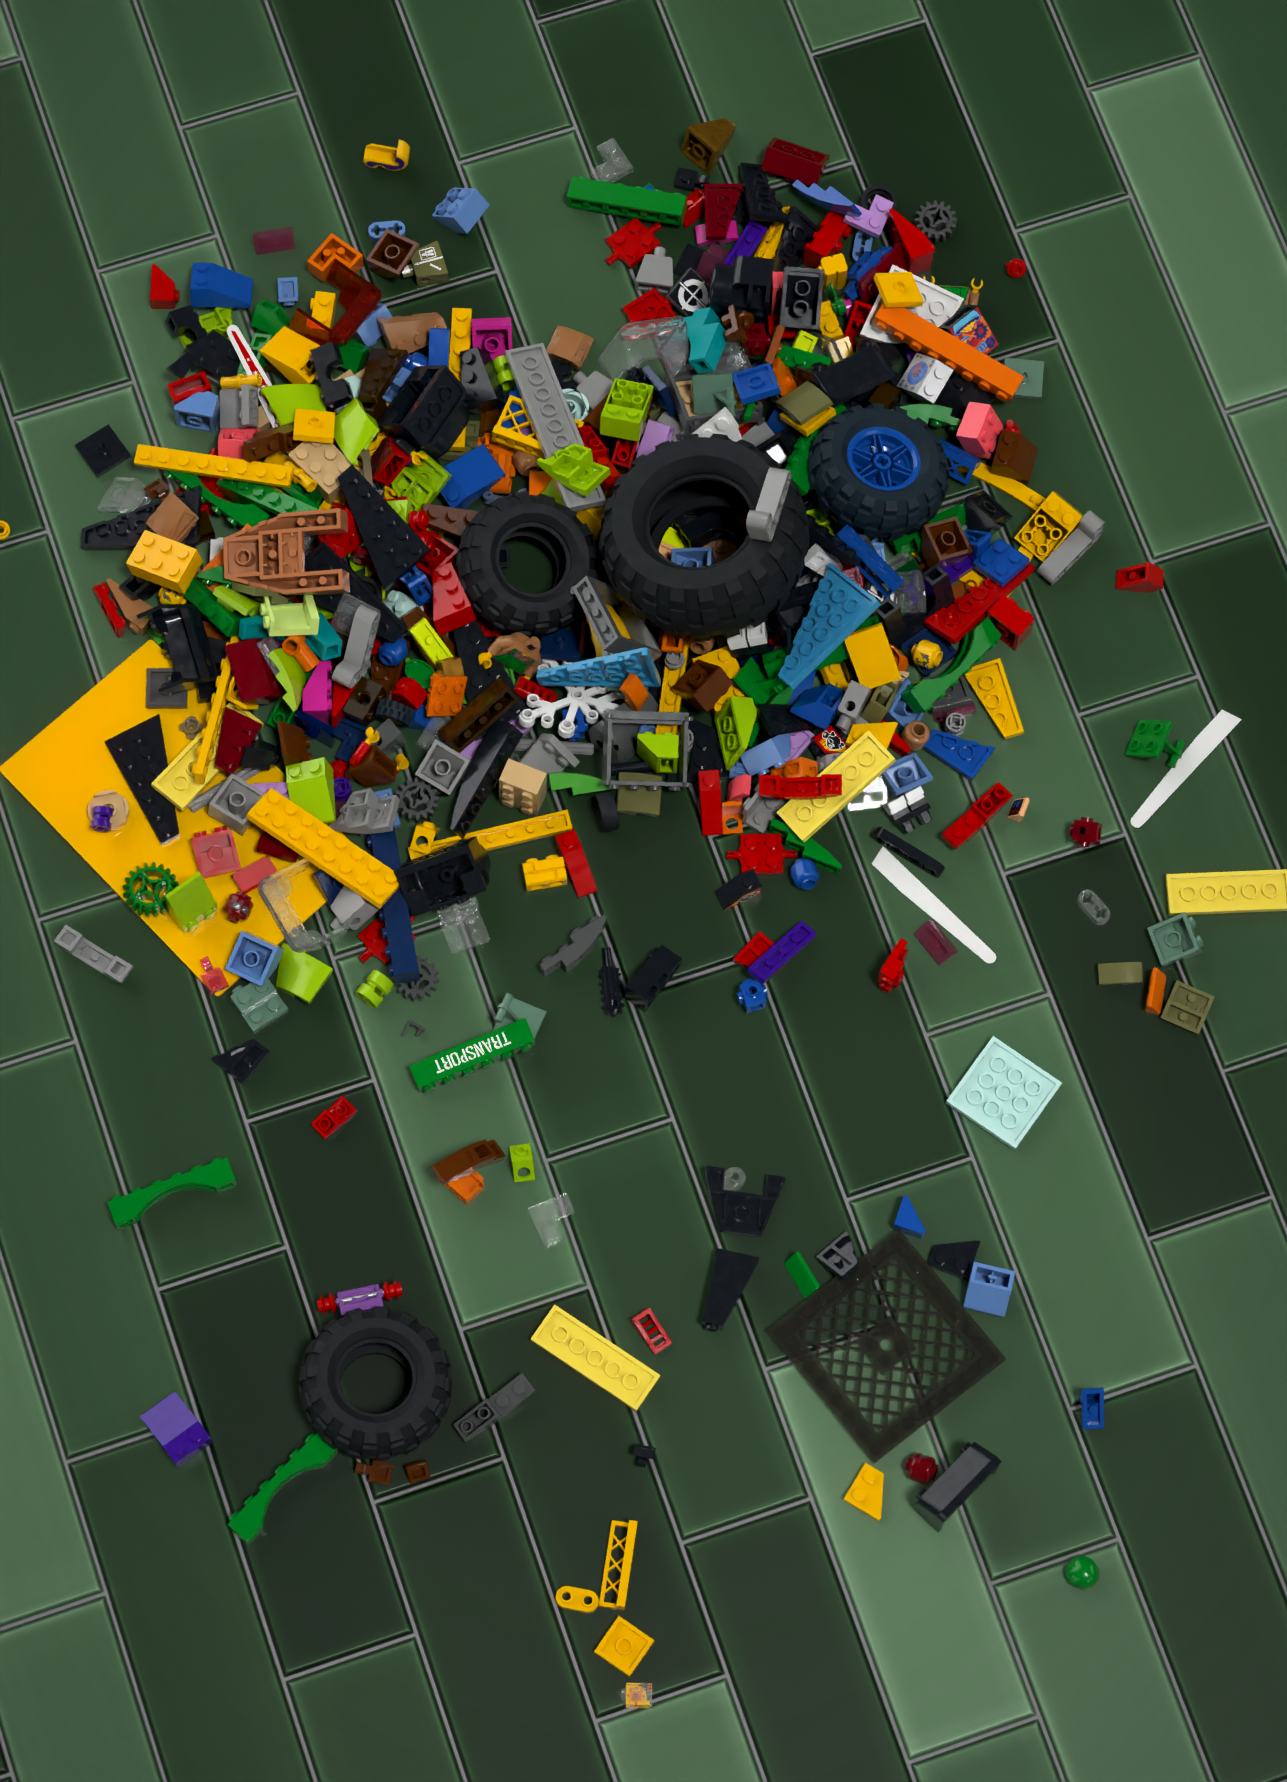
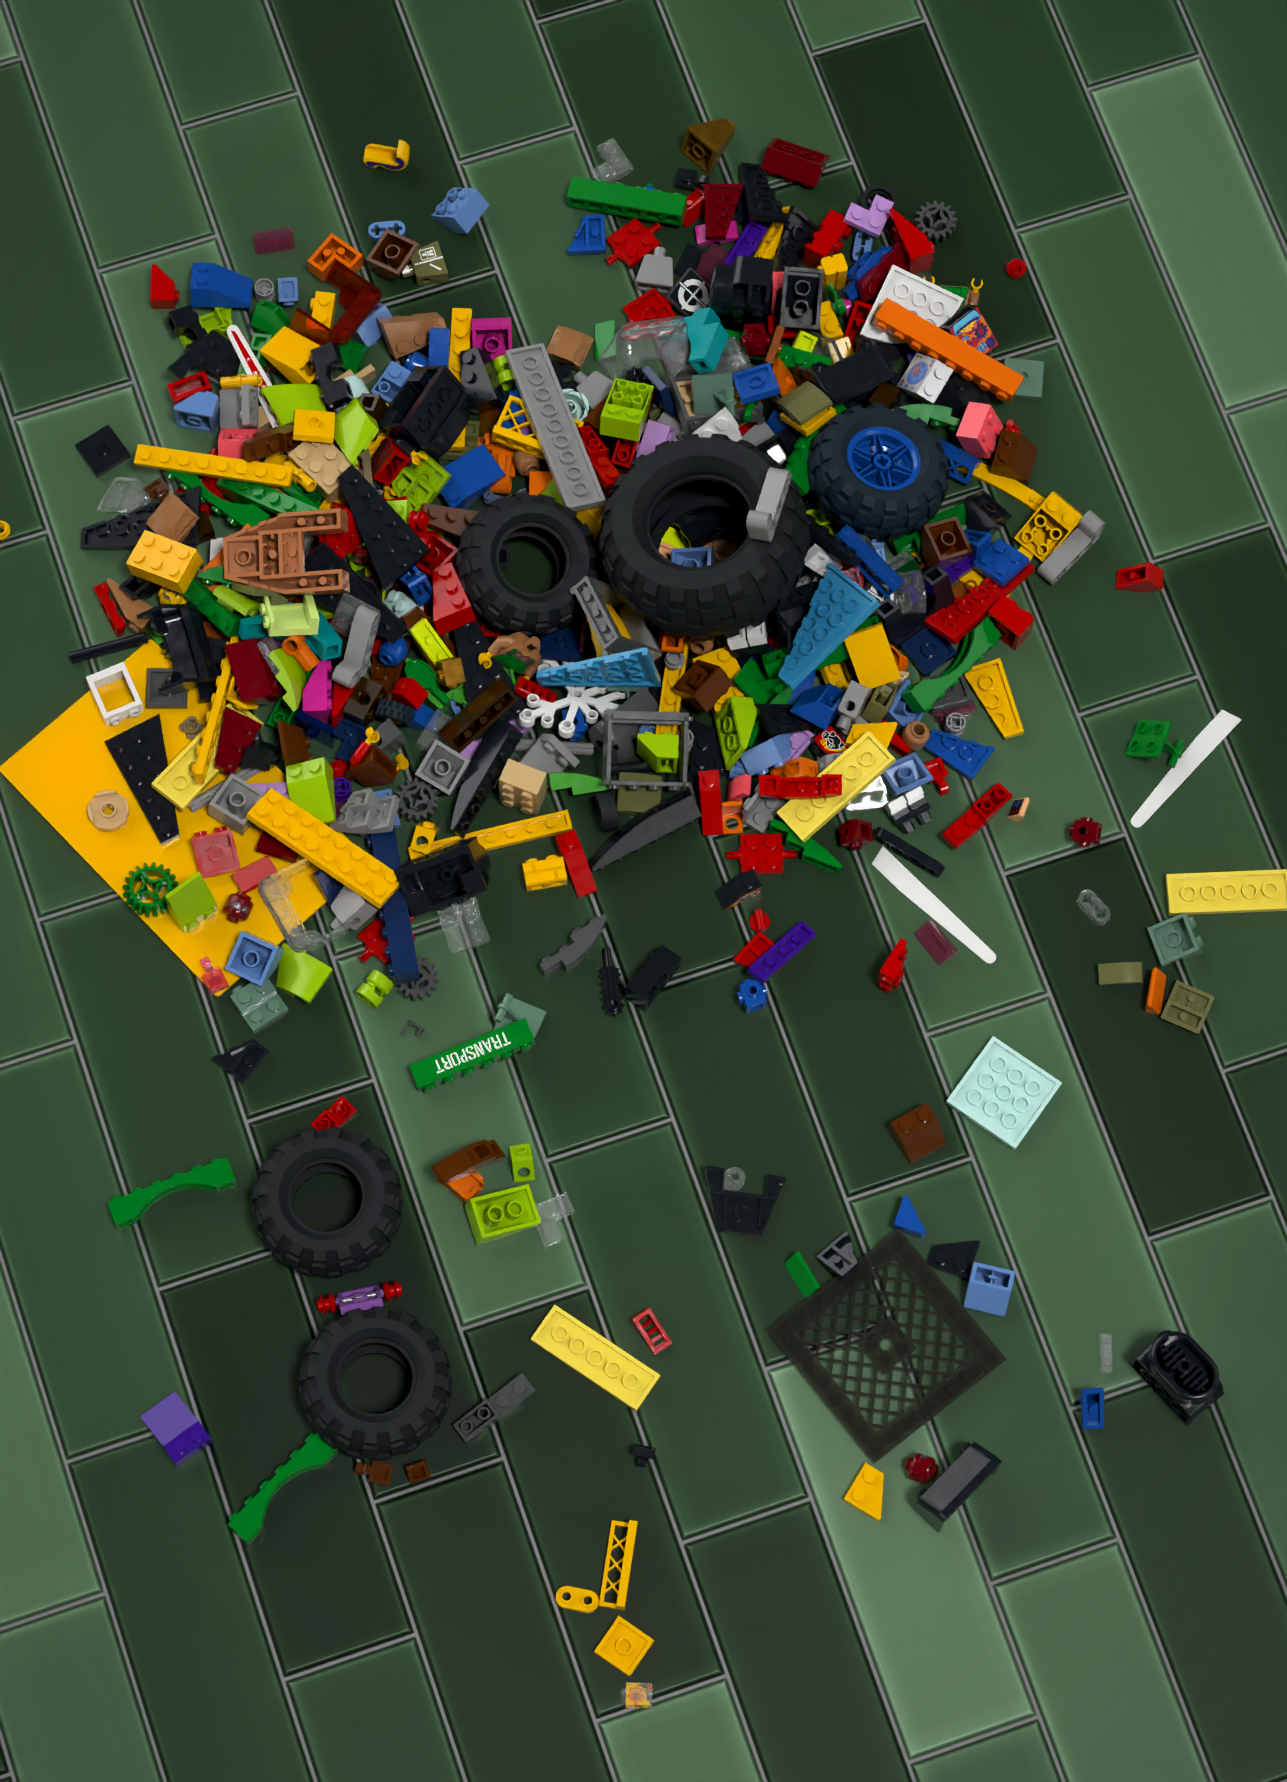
(92, 955): light grey slope -> none
(101, 819): dark purple wheel -> none
(106, 677): none -> white window
(108, 647): none -> black axle
(263, 287): none -> light grey wheel
(335, 1251): none -> black tyre
(380, 372): dark brown wing -> none
(445, 695): orange hinge -> none
(502, 1214): none -> lime slope
(575, 469): lime slope -> none
(590, 236): none -> blue wing
(603, 336): none -> green slope
(634, 691): orange slope -> none
(646, 829): none -> black slope
(728, 1281): black slope -> none
(739, 324): reddish brown hips -> none
(759, 921): none -> red plate
(804, 874): blue head -> none
(829, 199): blue slope -> none
(856, 834): none -> dark red brick
(898, 289): yellow plate -> none
(918, 1133): none -> reddish brown slope
(927, 654): yellow head -> none
(939, 772): none -> red plate
(1082, 1572): green hair -> none
(1105, 1352): none -> clear beam
(1179, 1374): none -> black brick

